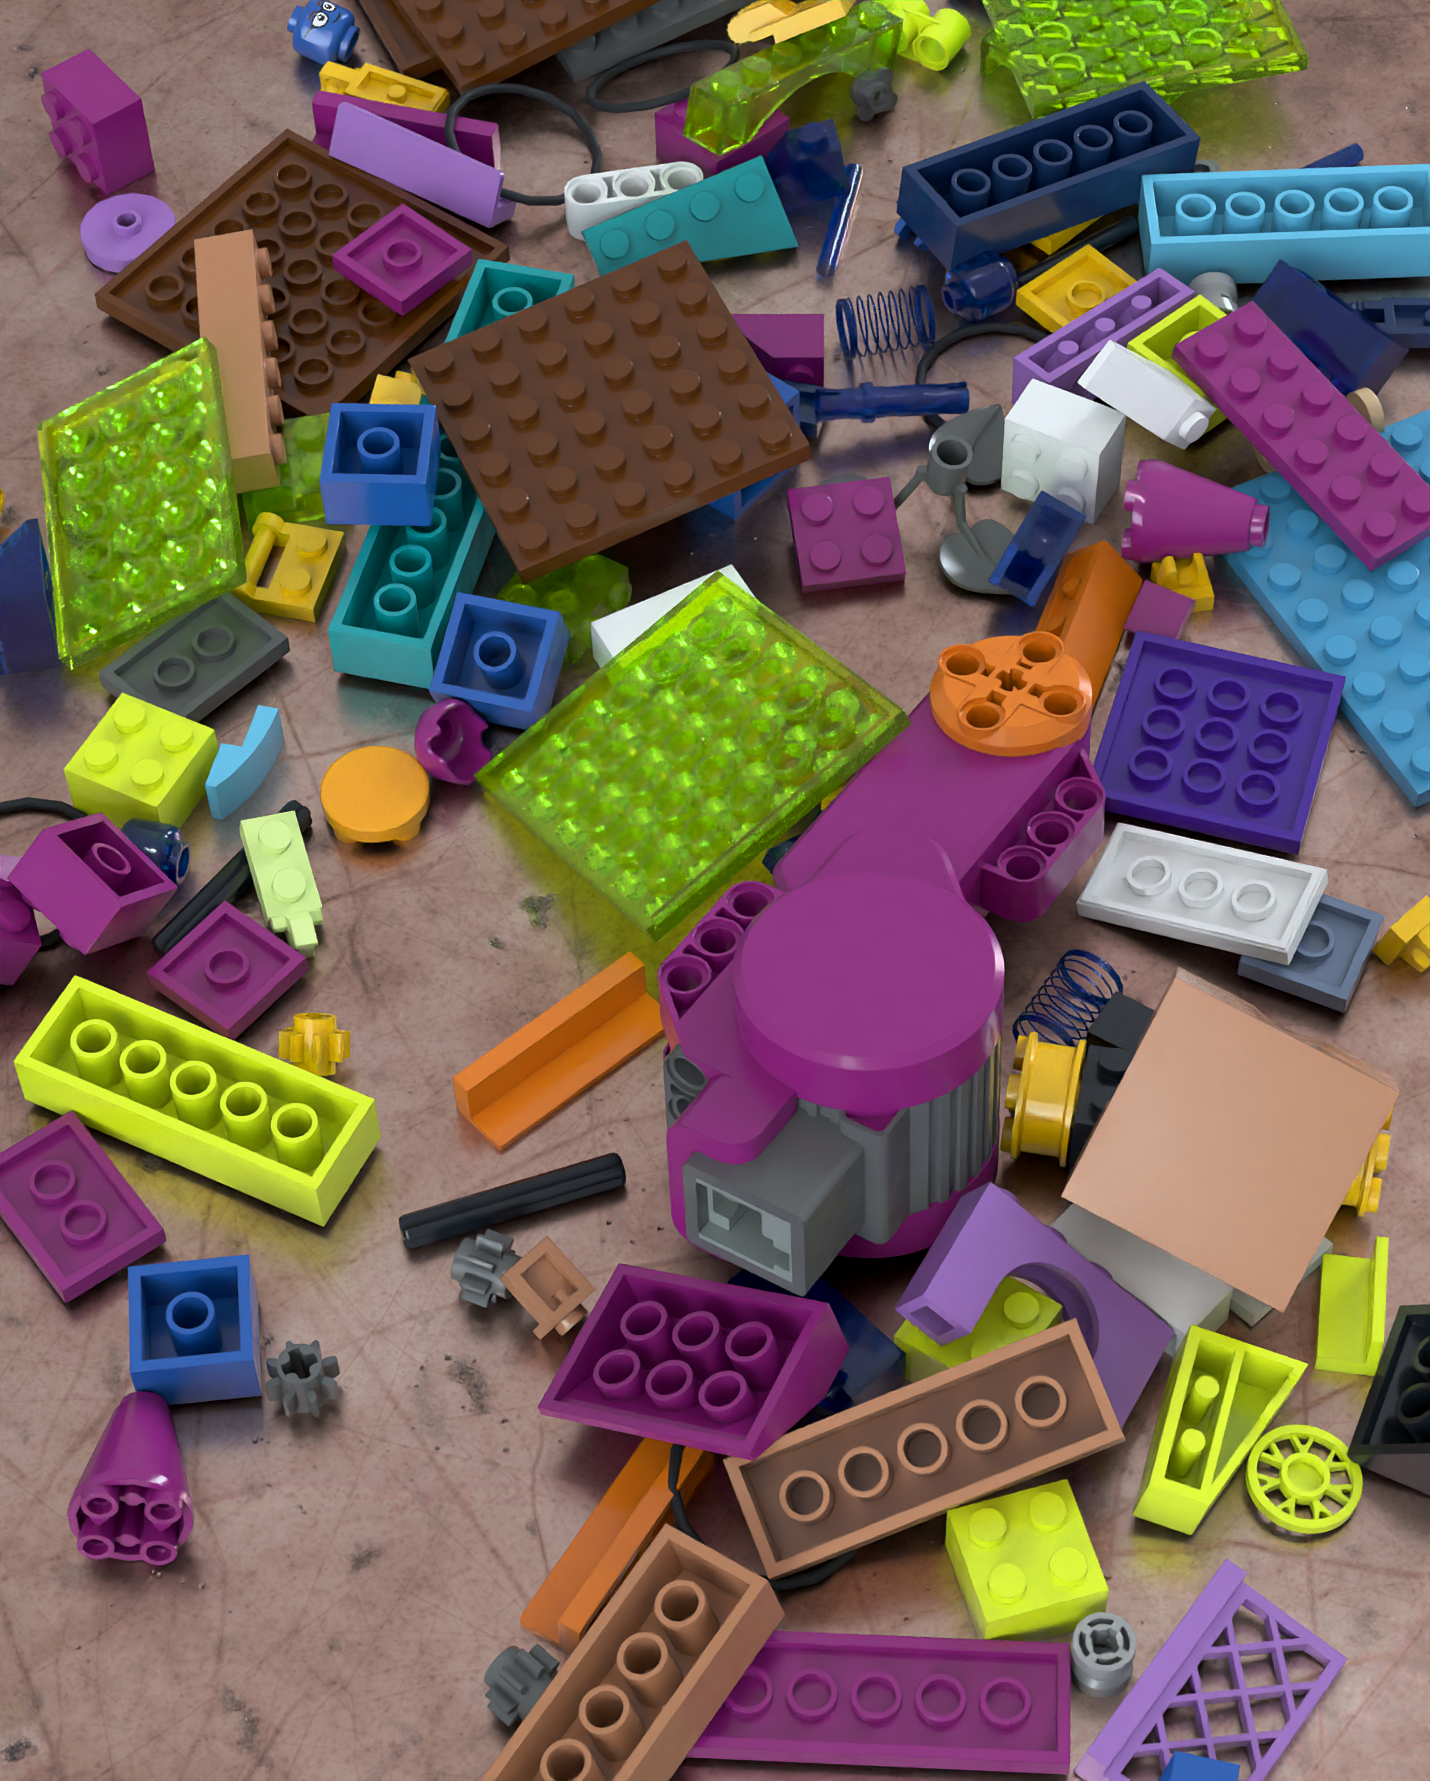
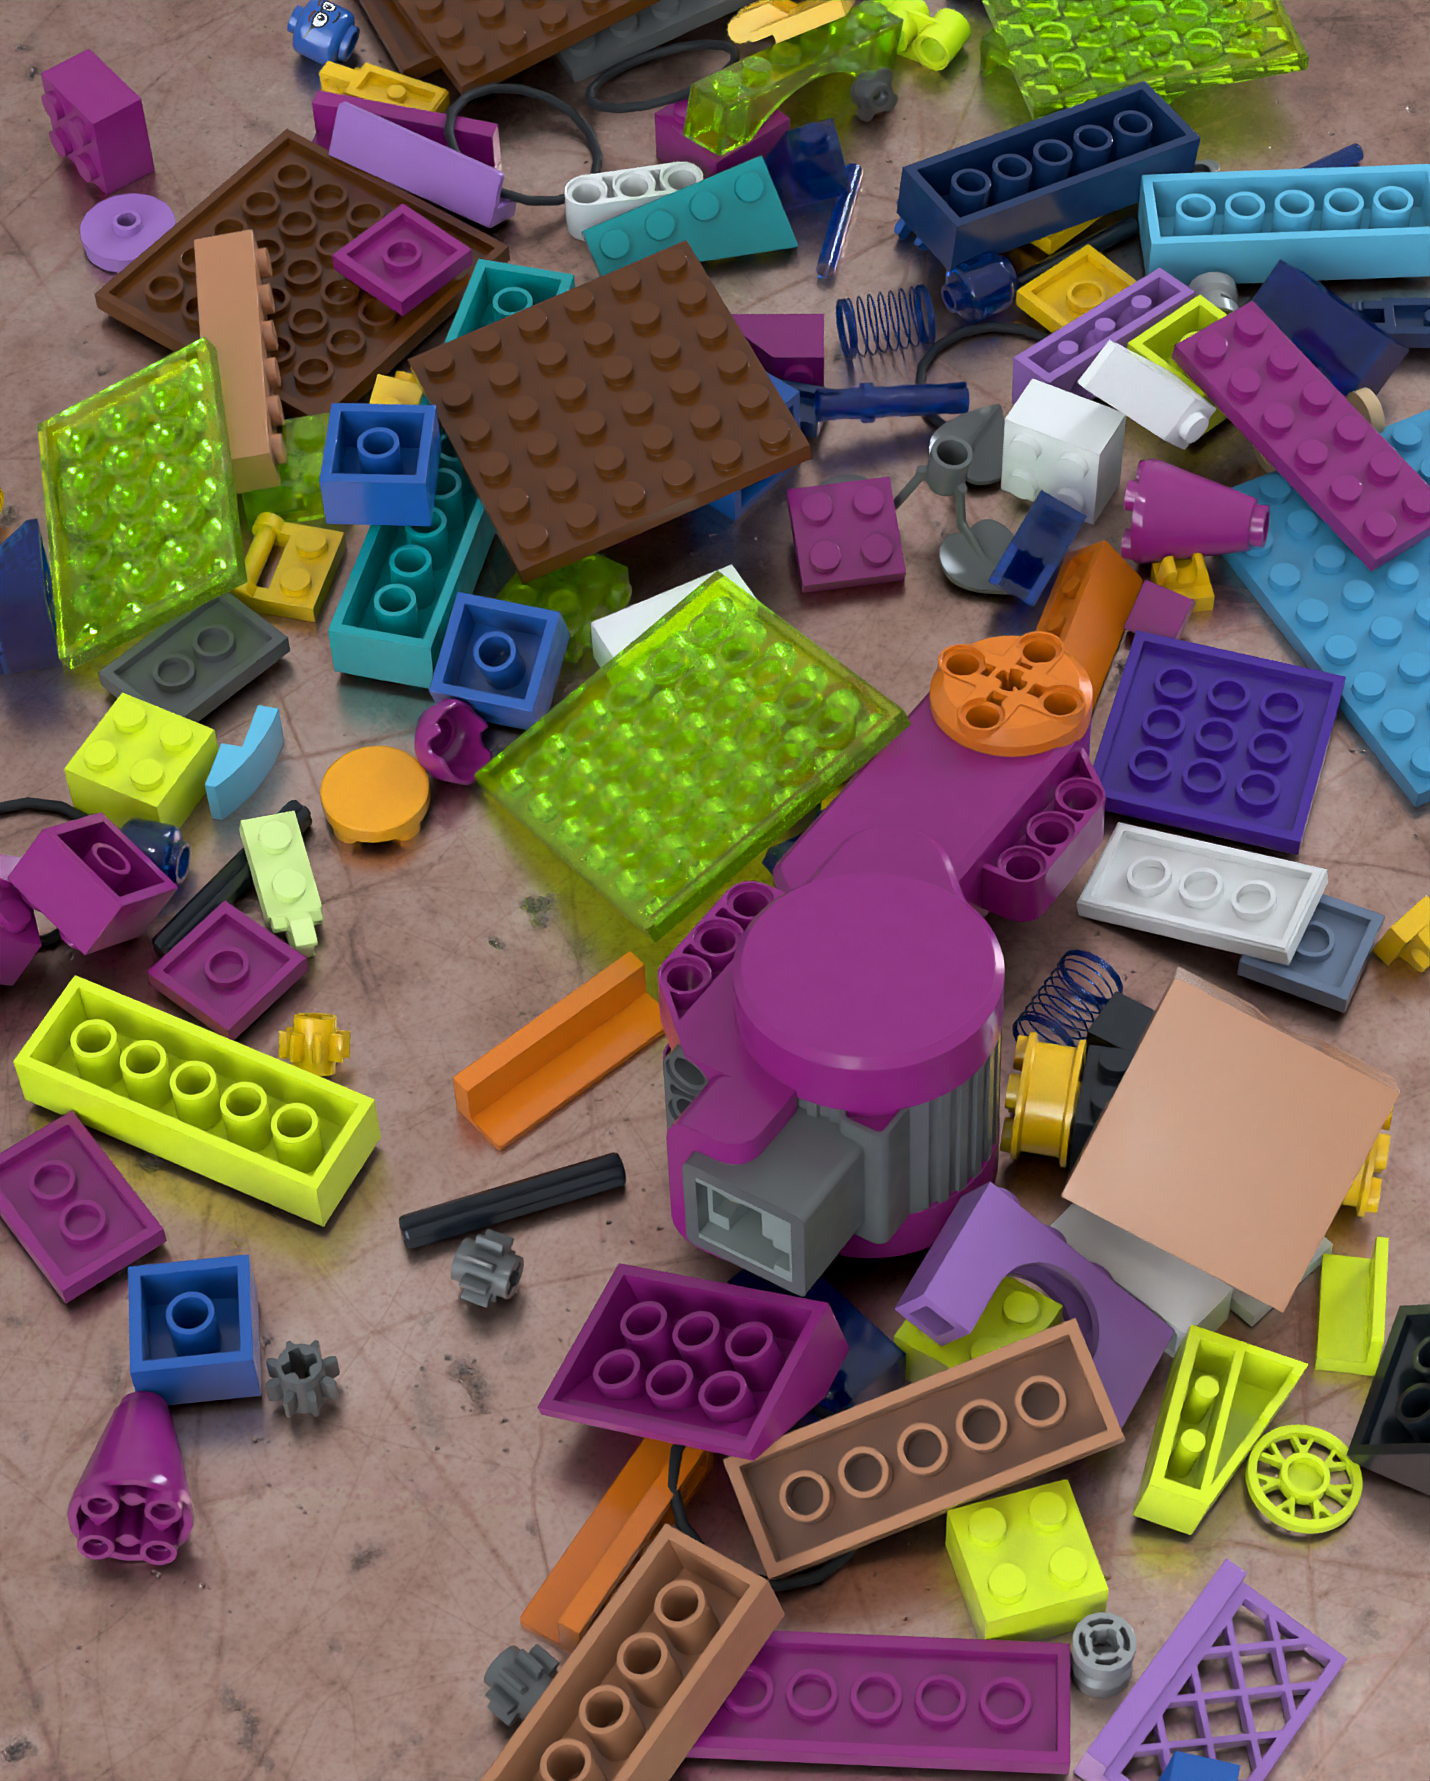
(549, 1288): nougat bracket -> none

